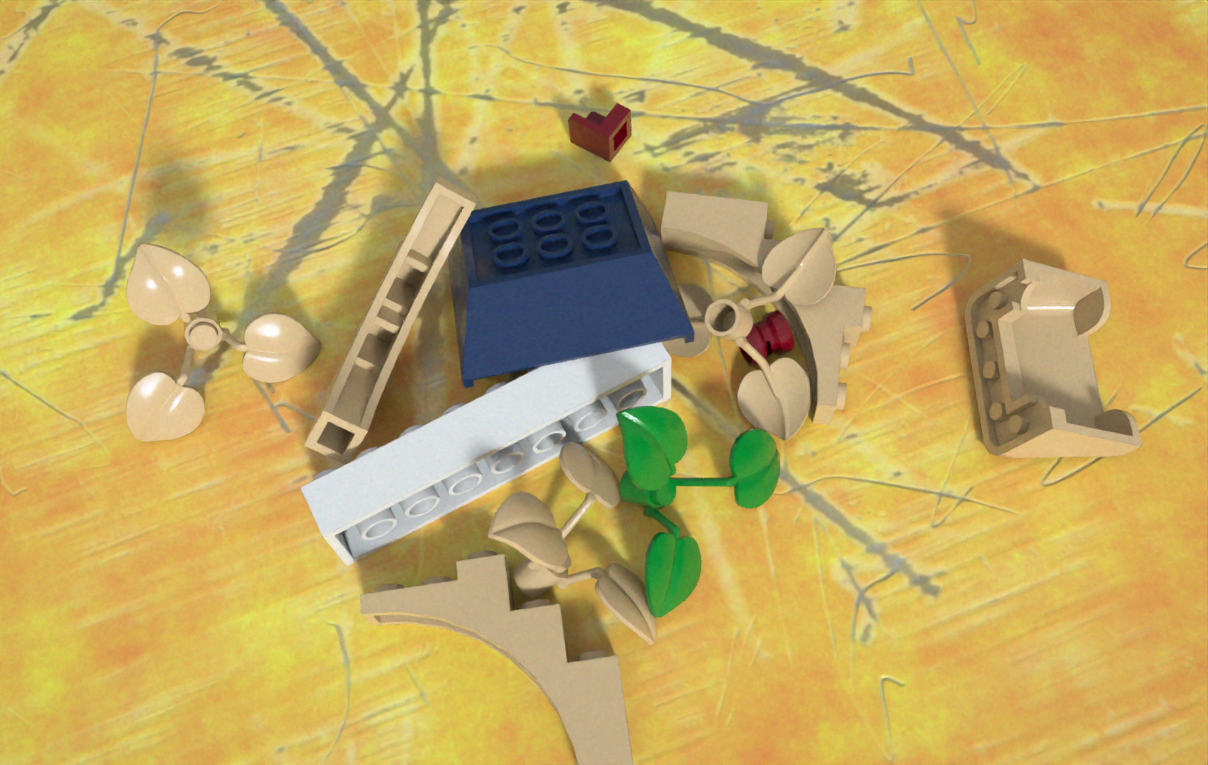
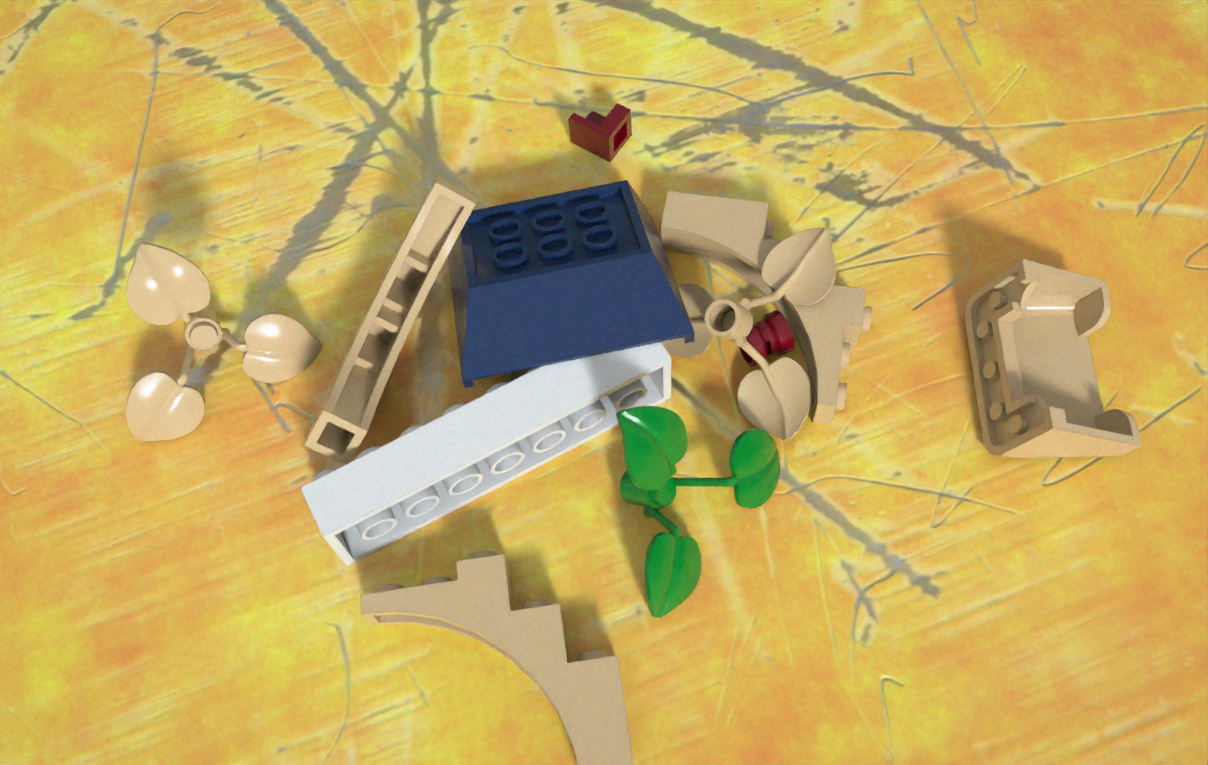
(531, 529): tan plant -> none

